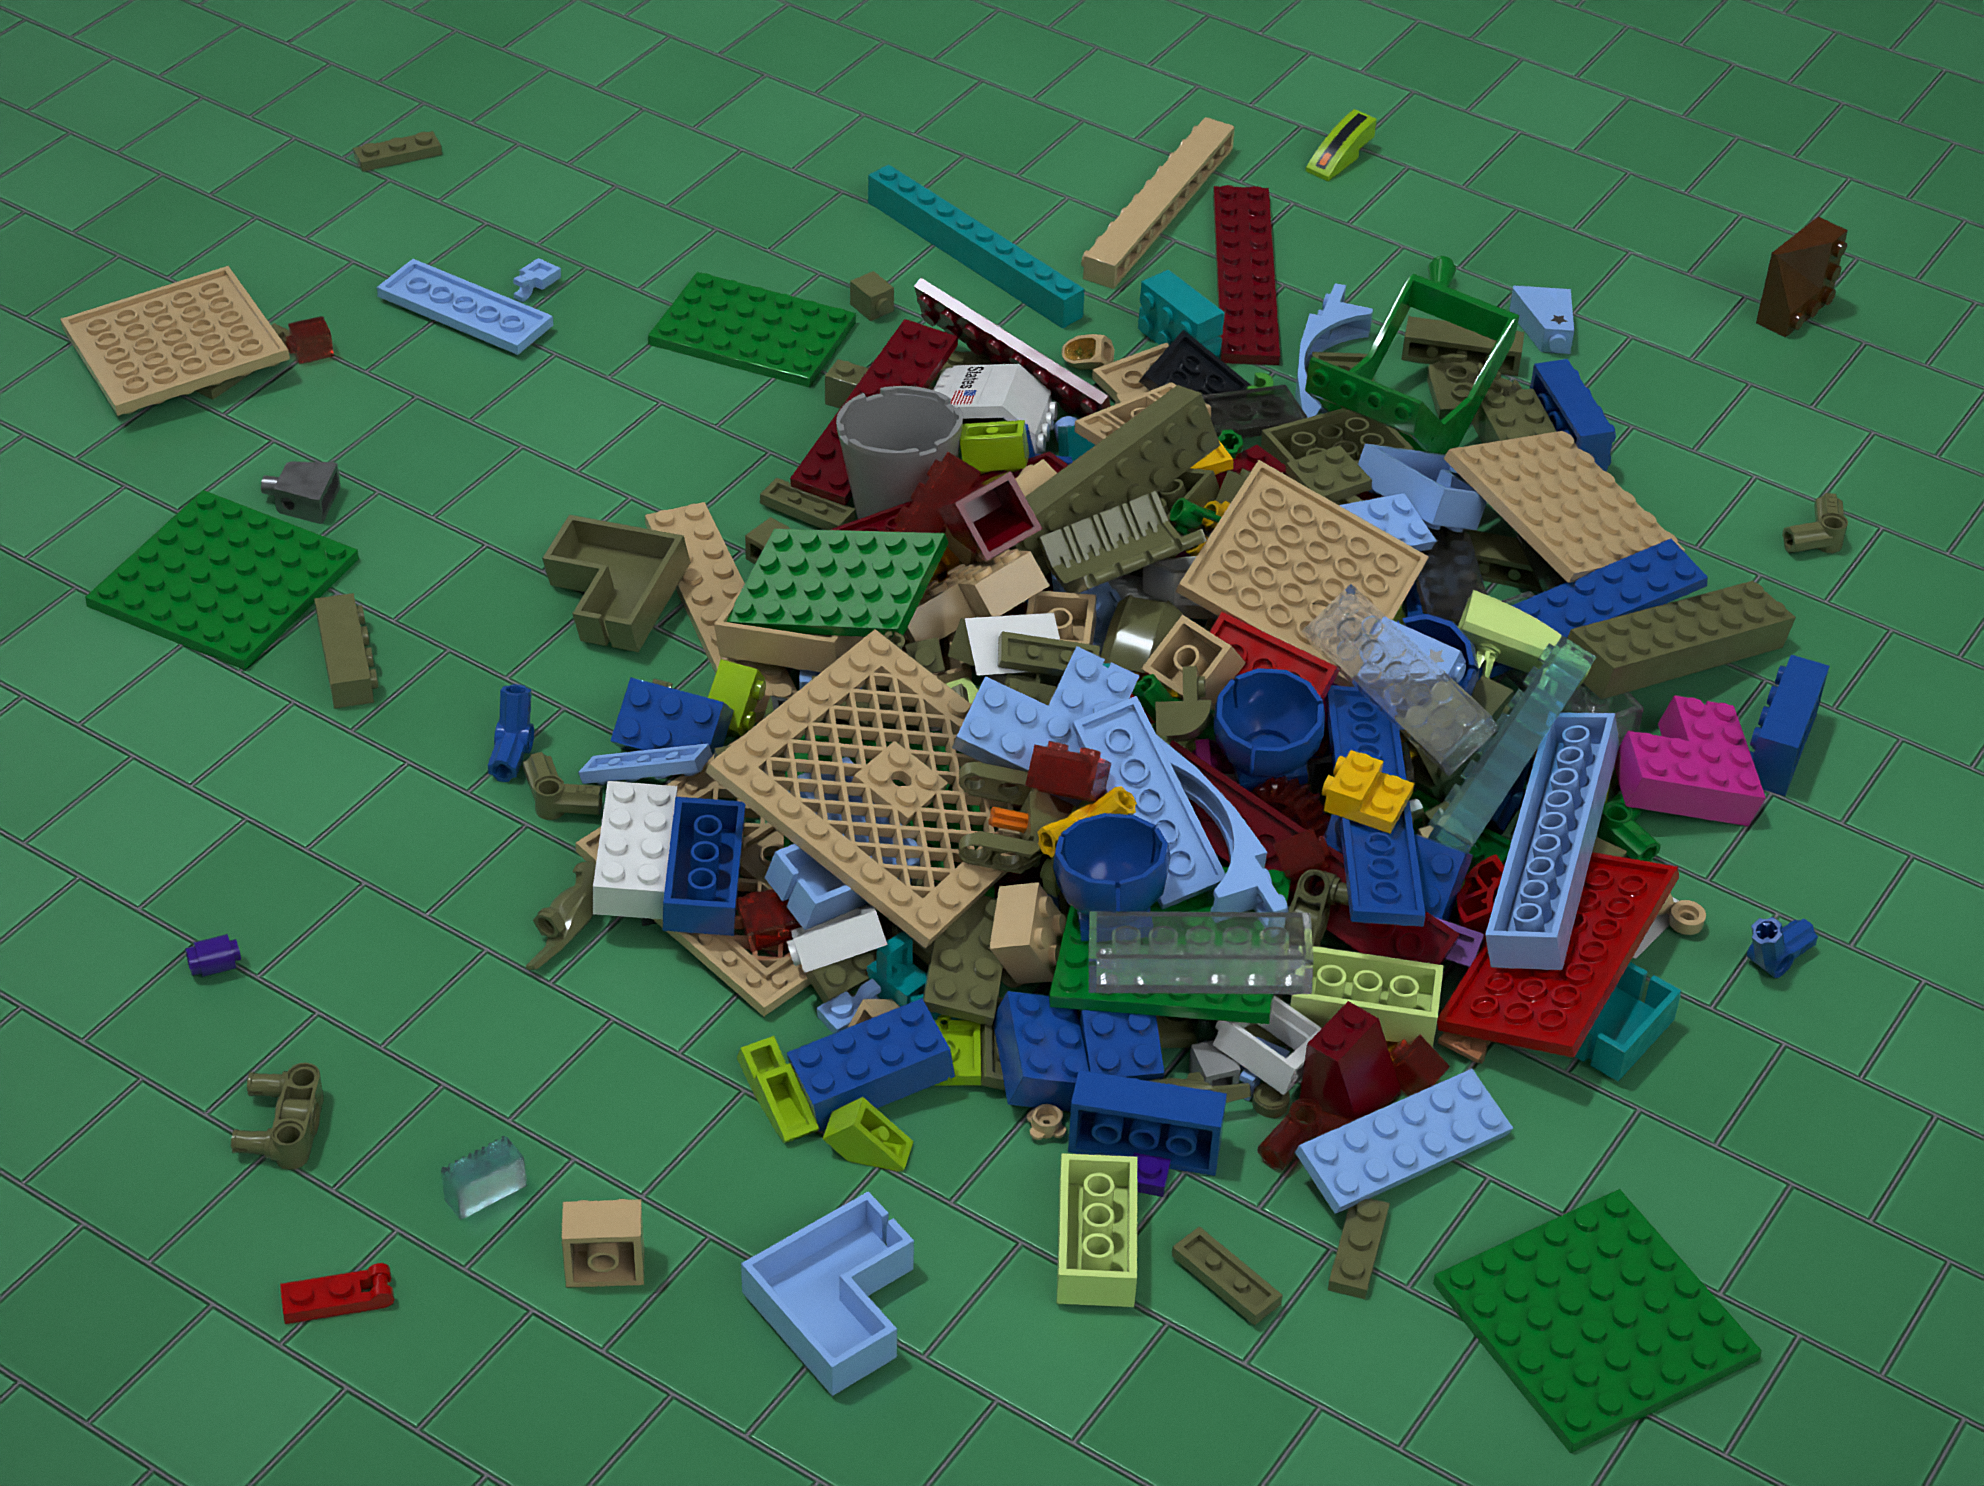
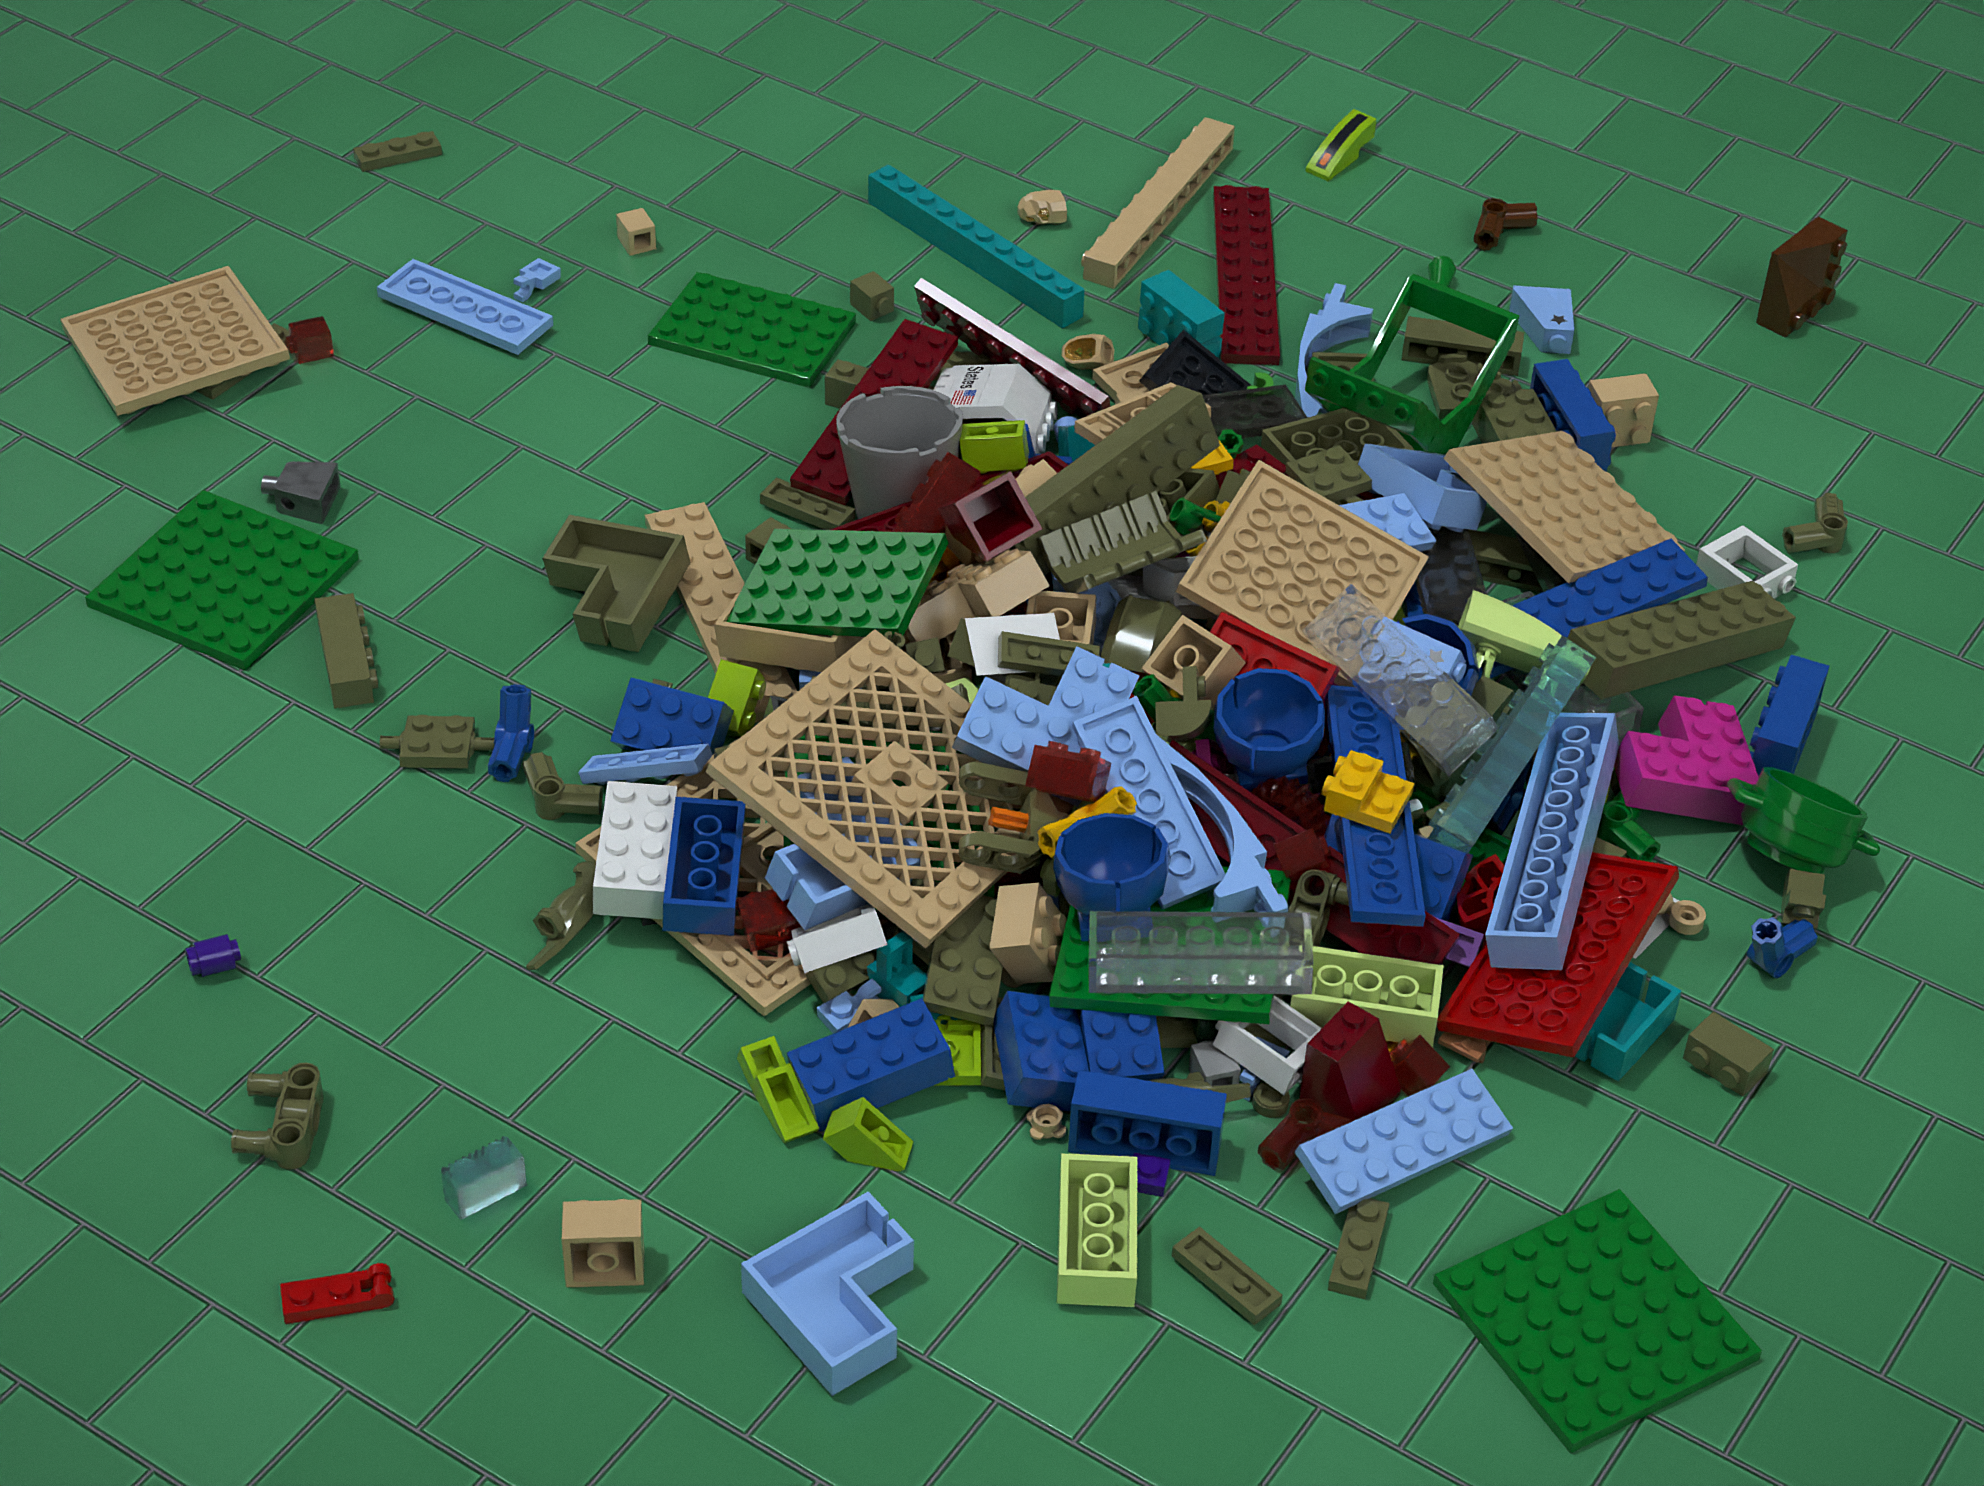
(437, 742): none -> olive plate
(636, 231): none -> tan brick
(1043, 207): none -> tan rock
(1499, 215): none -> reddish brown piece
(1628, 405): none -> tan brick
(1717, 557): none -> white window
(1728, 1053): none -> olive brick
(1801, 821): none -> green piece
(1802, 897): none -> olive brick

